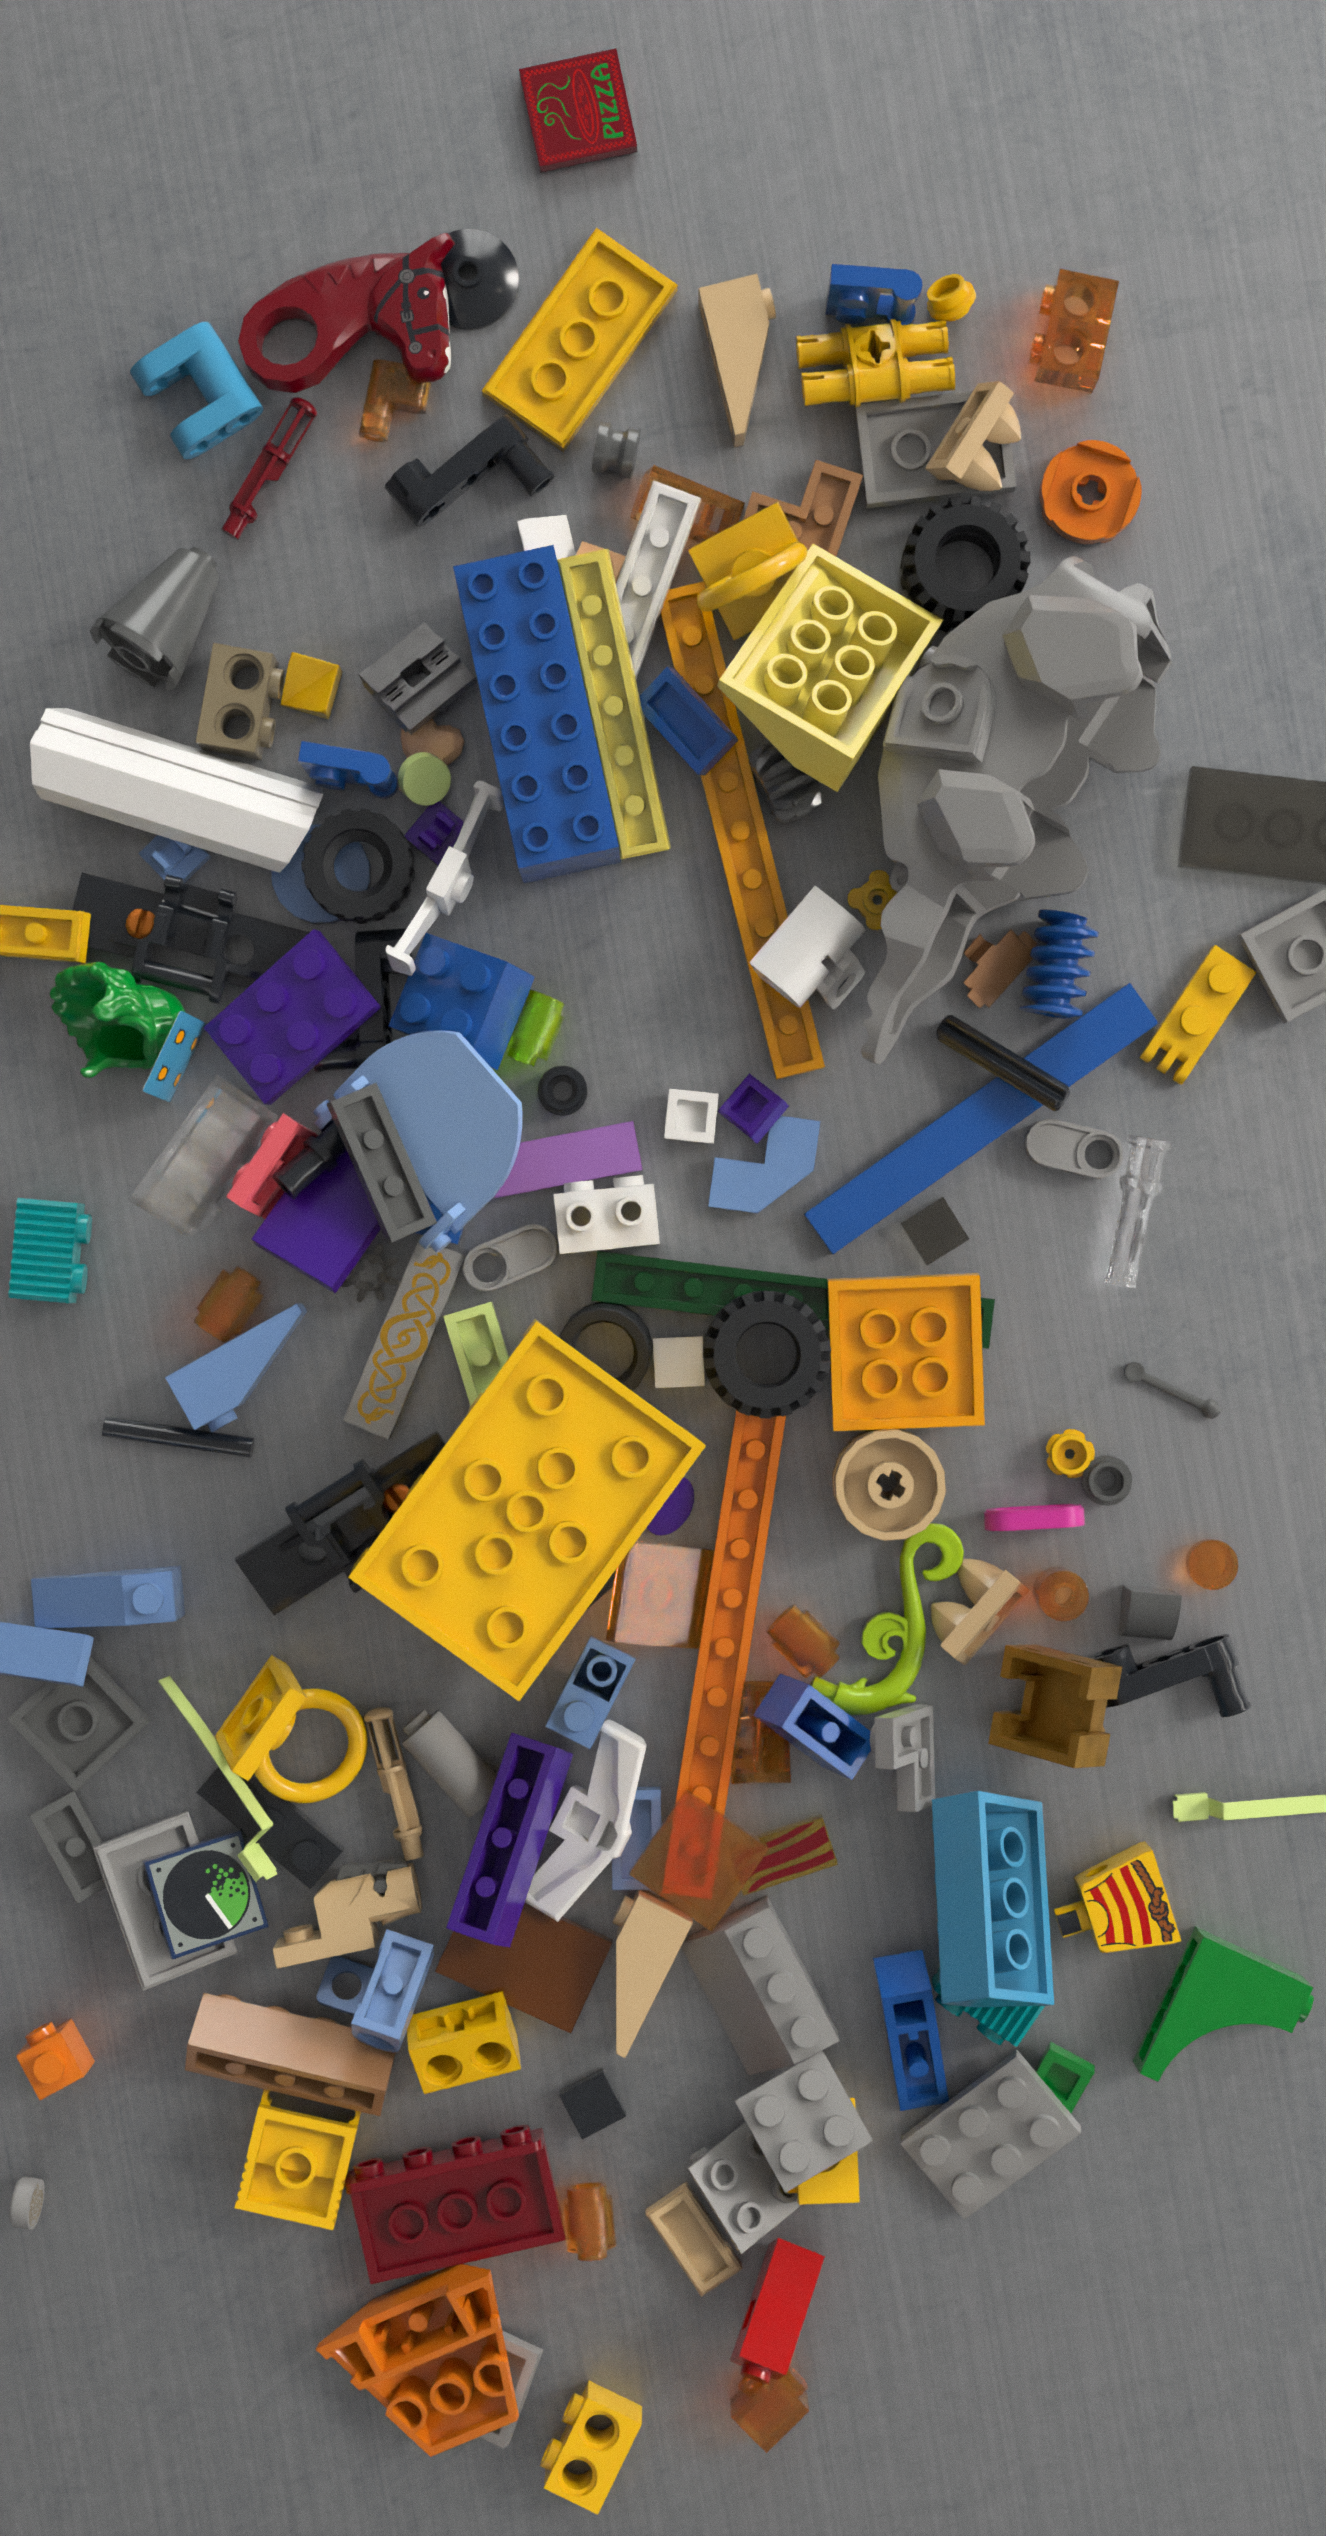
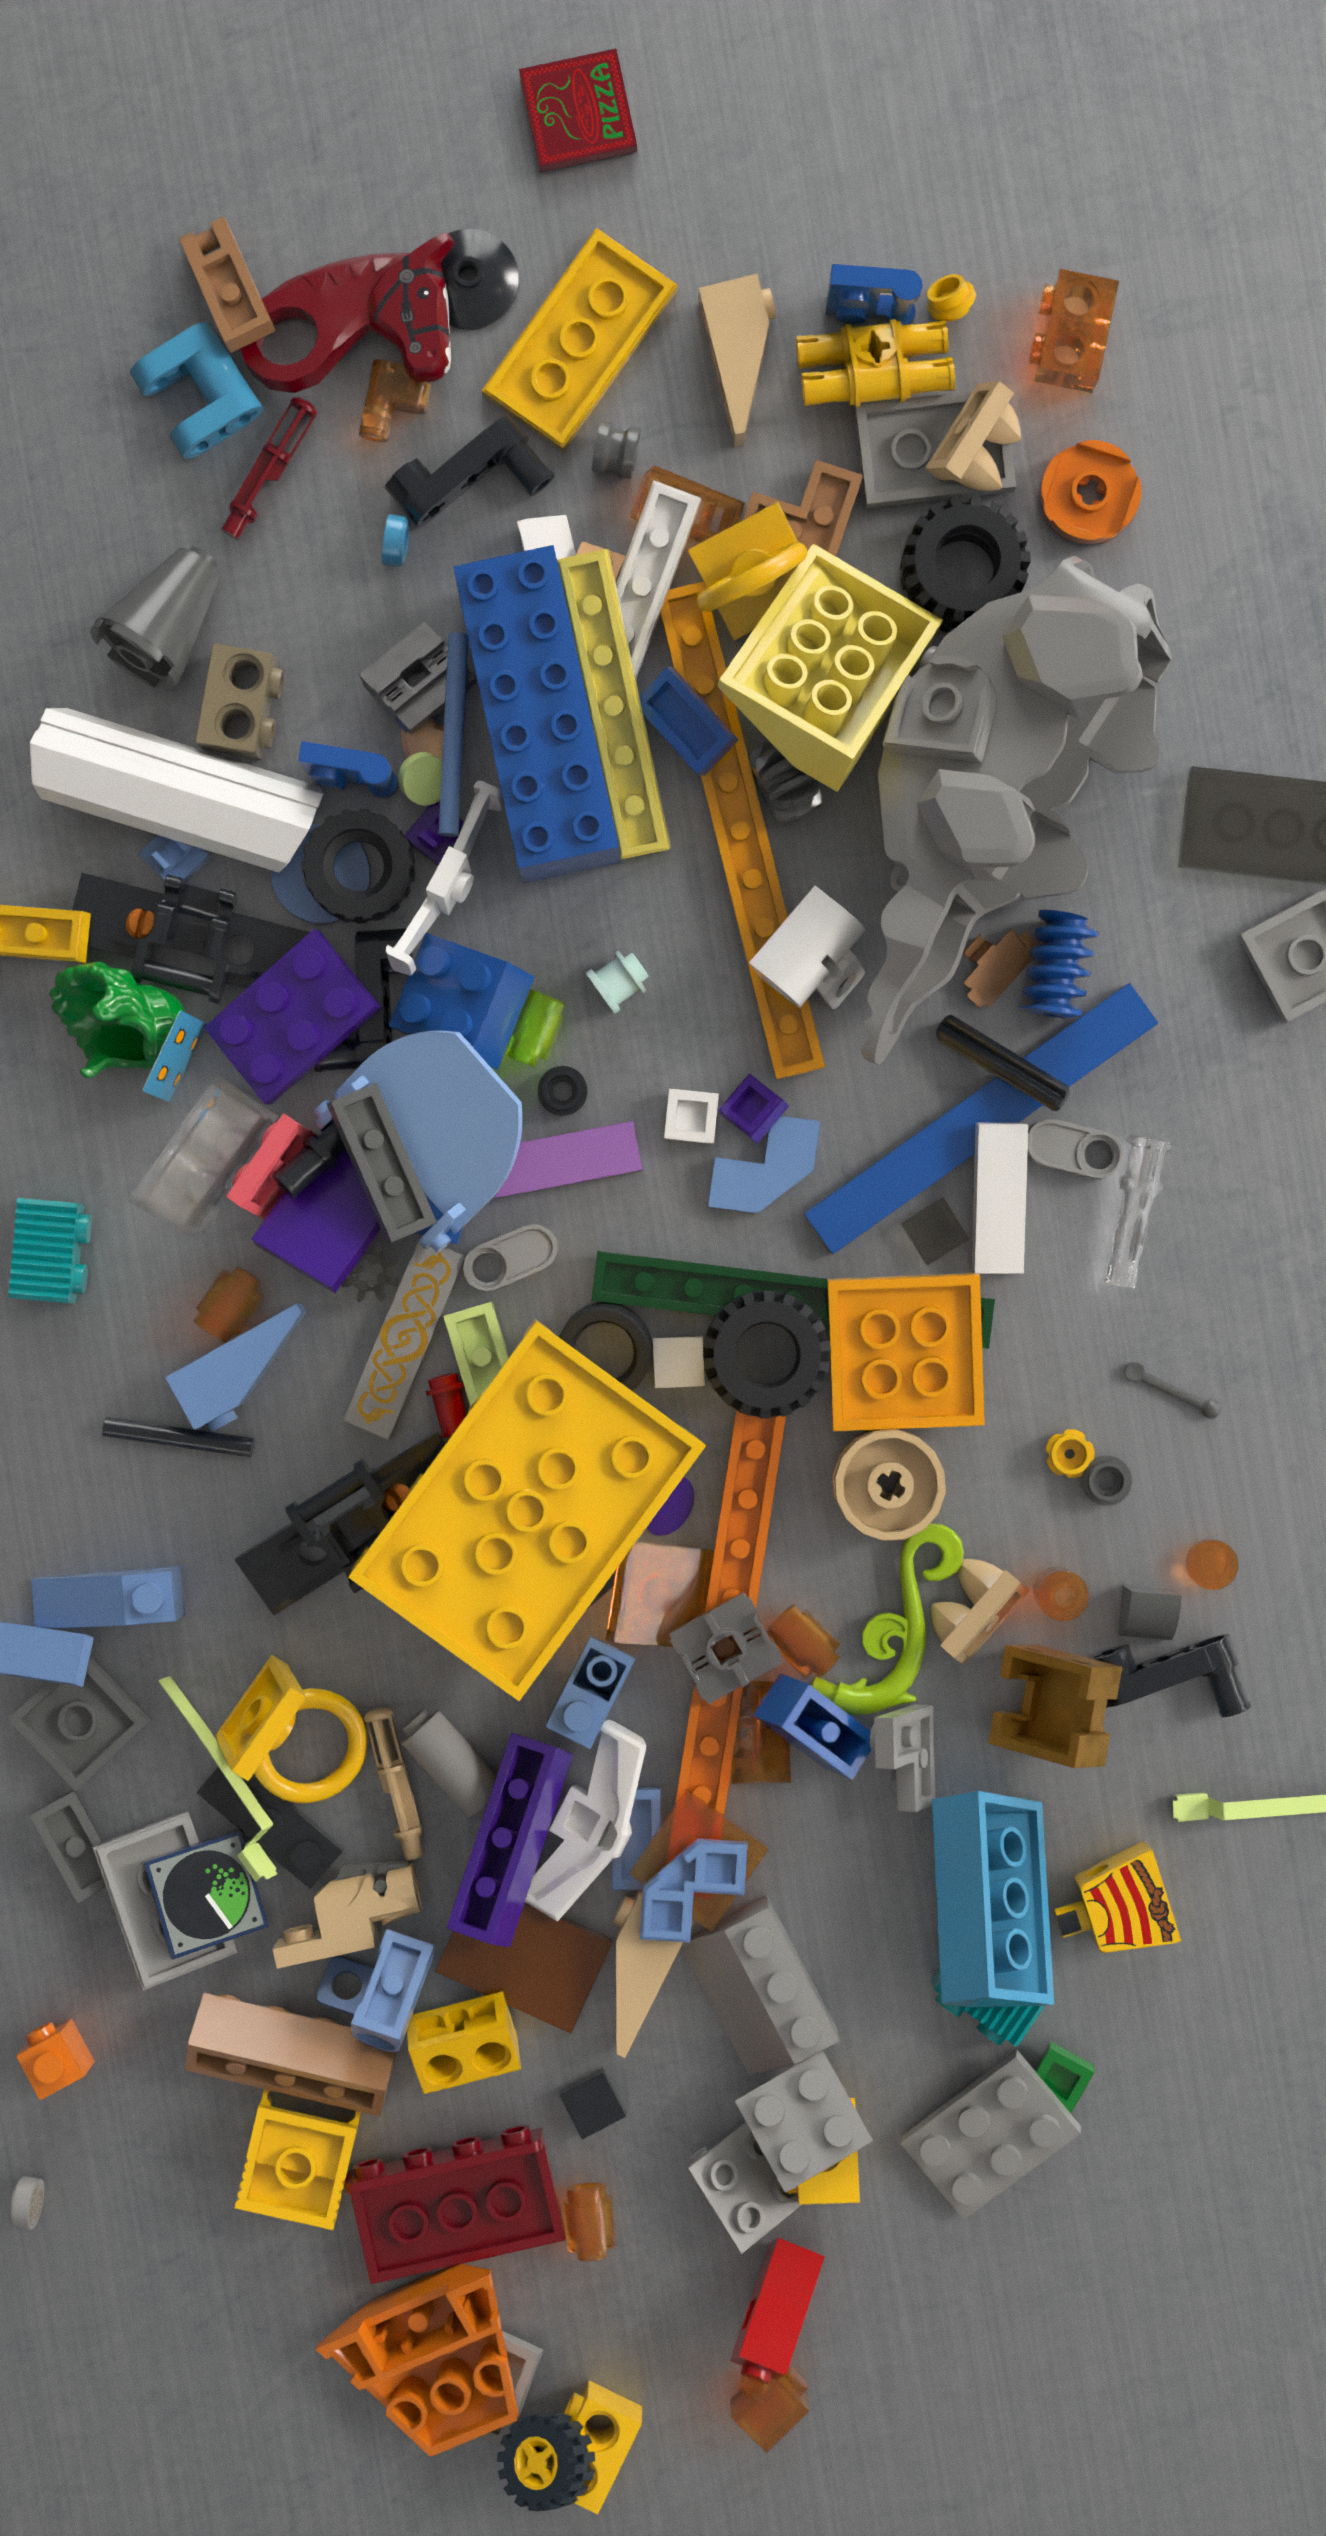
(227, 285): none -> medium nougat plate
(311, 685): yellow slope -> none
(395, 540): none -> dark azure tile
(447, 1402): none -> red pin
(453, 734): none -> medium blue bar
(527, 2458): none -> black wheel
(606, 1217): white brick -> none
(619, 979): none -> light aqua brick
(693, 2239): tan tile -> none
(700, 1867): none -> medium blue tile
(737, 1670): none -> flat silver piece
(792, 1854): tile -> none
(862, 898): yellow plate -> none
(911, 2029): blue slope -> none
(999, 1198): none -> white tile
(1034, 1517): dark pink tile -> none
(1199, 1012): yellow hinge -> none
(1219, 1988): green arch -> none

